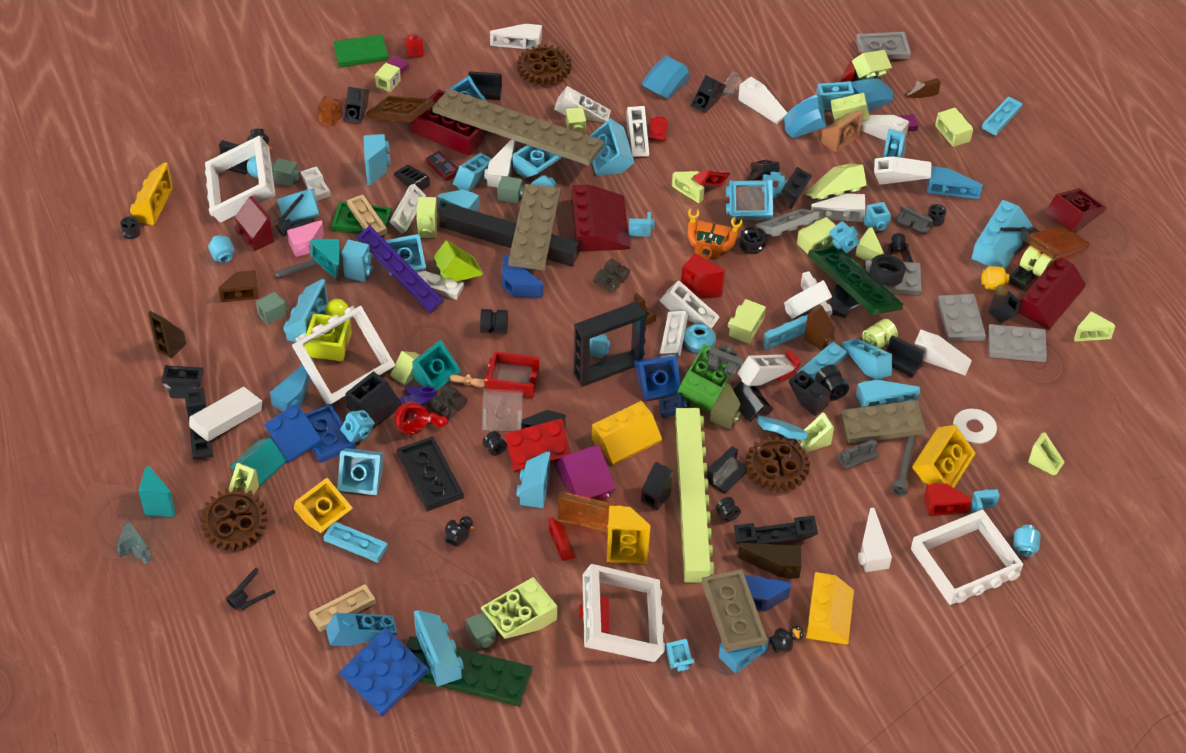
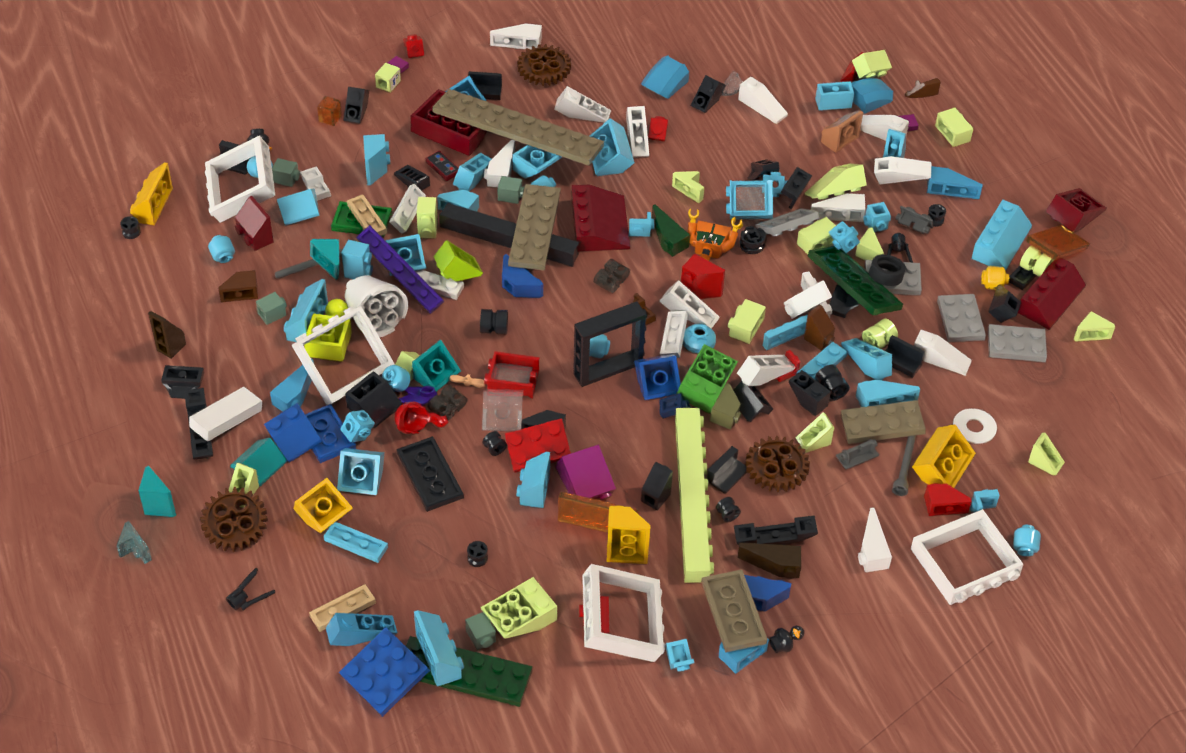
(285, 225): black plant -> none
(300, 237): bright pink slope -> none
(360, 50): green tile -> none
(380, 301): none -> white cone
(396, 377): none -> medium azure head
(400, 108): reddish brown tile -> none
(459, 532): black animal -> none
(473, 550): none -> black wheel
(560, 540): red slope -> none
(576, 120): yellowish green brick -> none
(626, 433): yellow slope -> none
(670, 234): none -> dark green slope
(711, 177): red slope -> none
(725, 356): dark grey hips -> none
(781, 427): medium azure tile -> none
(805, 117): dark azure slope -> none
(830, 609): yellow slope -> none
(850, 104): yellowish green brick -> none
(893, 43): light grey plate -> none
(1002, 115): medium azure plate -> none
(1024, 234): black plant -> none

